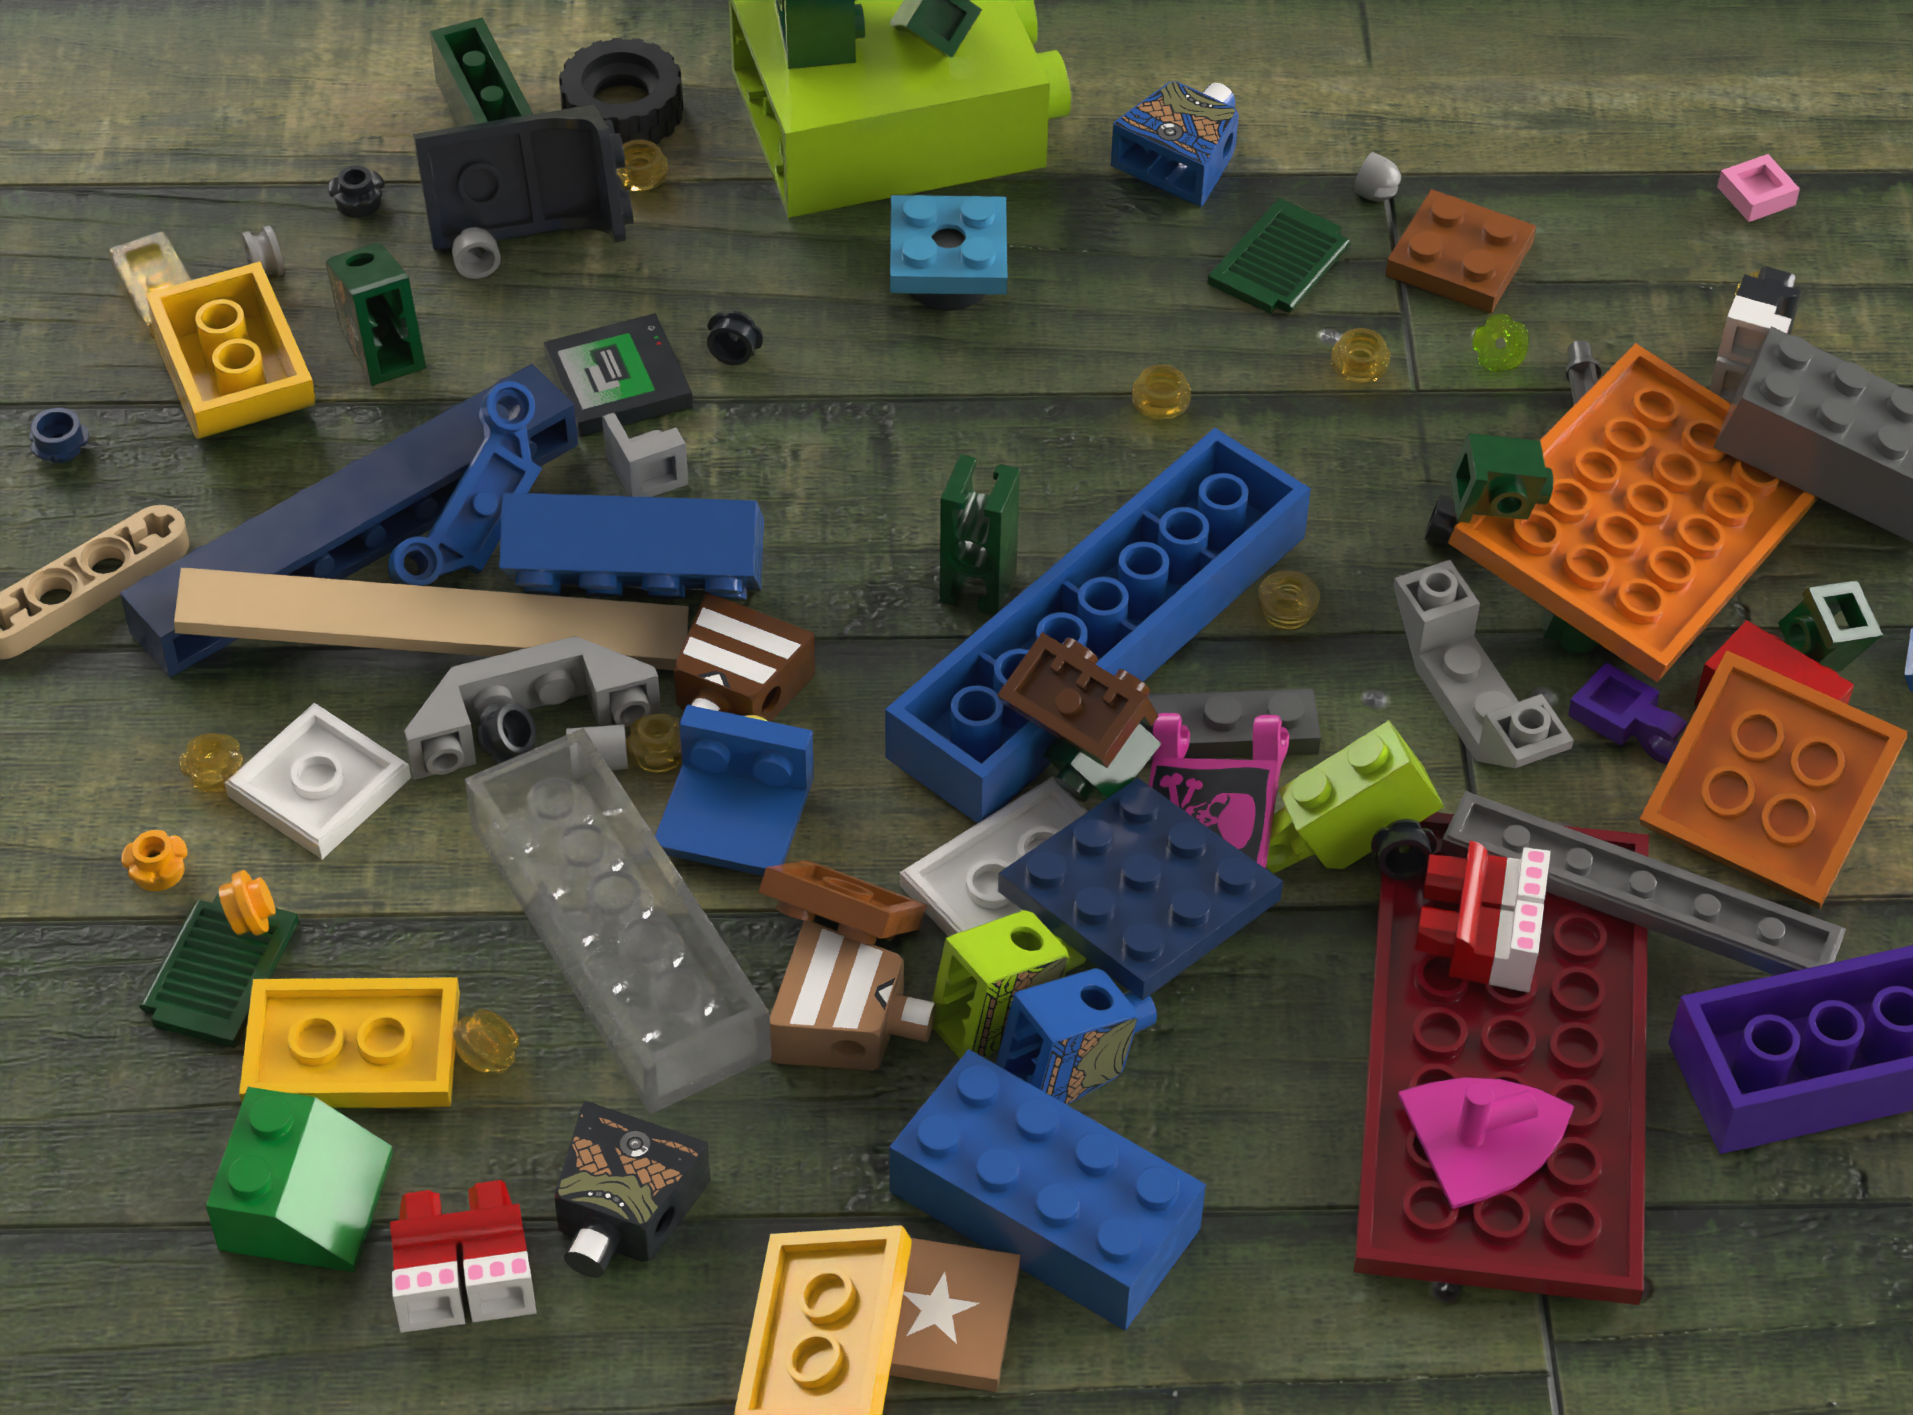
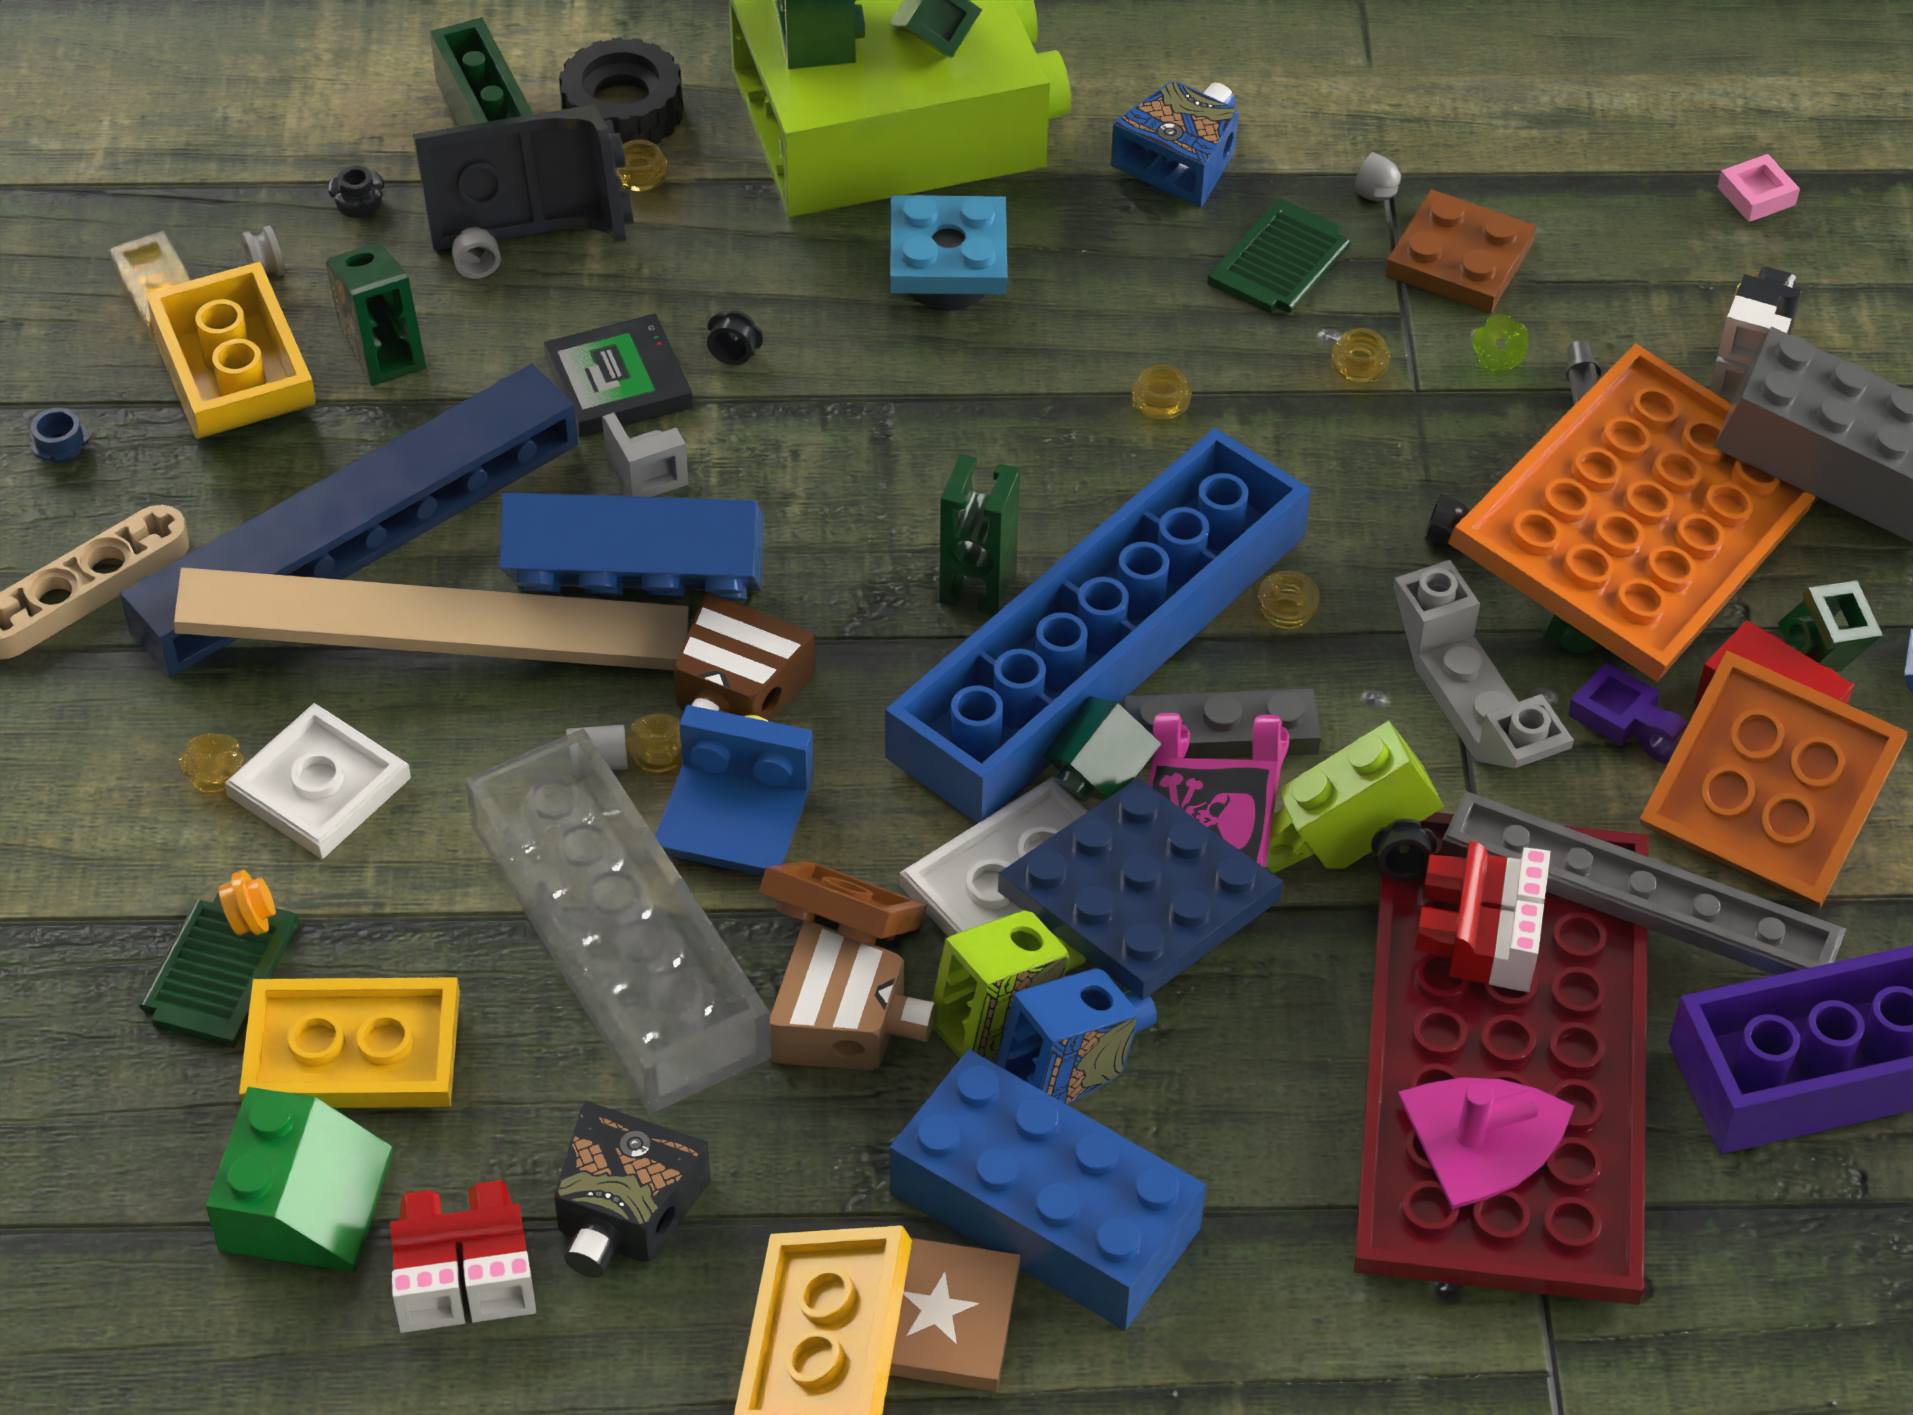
(155, 872): light orange plate -> none
(472, 517): blue plate -> none
(486, 1041): clear yellow plate -> none
(506, 731): black plate -> none
(545, 674): light grey slope -> none
(1076, 699): reddish brown bracket -> none
(1500, 477): dark green brick -> none

